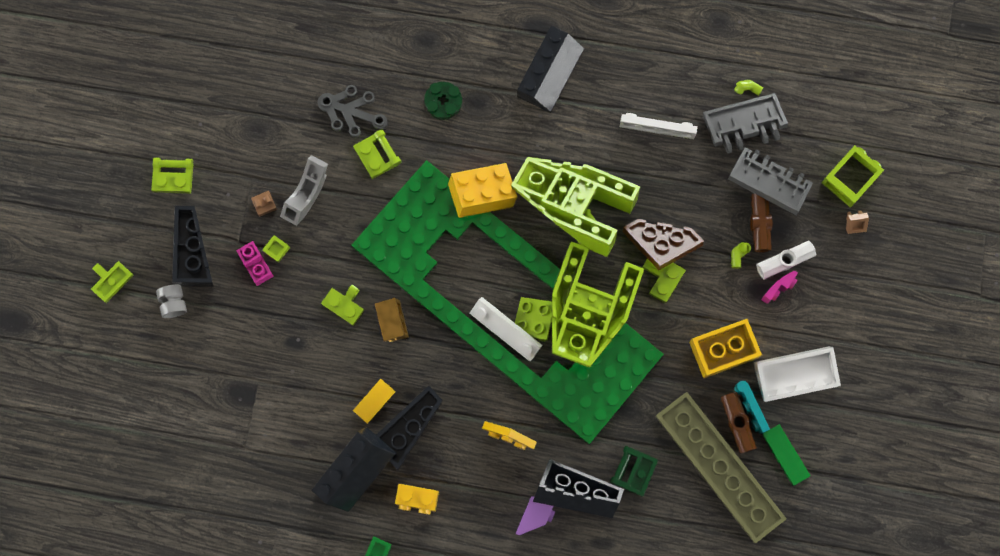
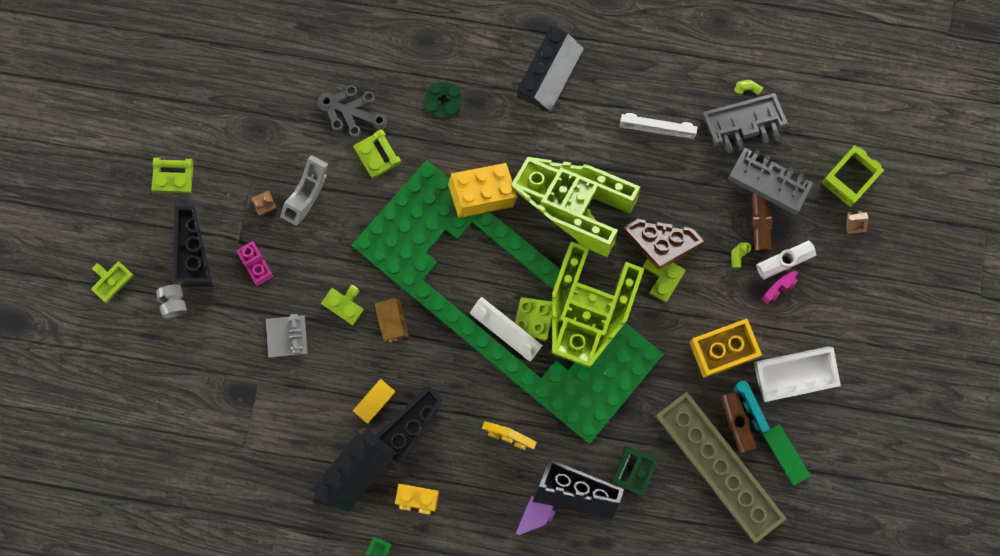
(276, 248): lime plate -> none
(286, 336): none -> light grey hinge

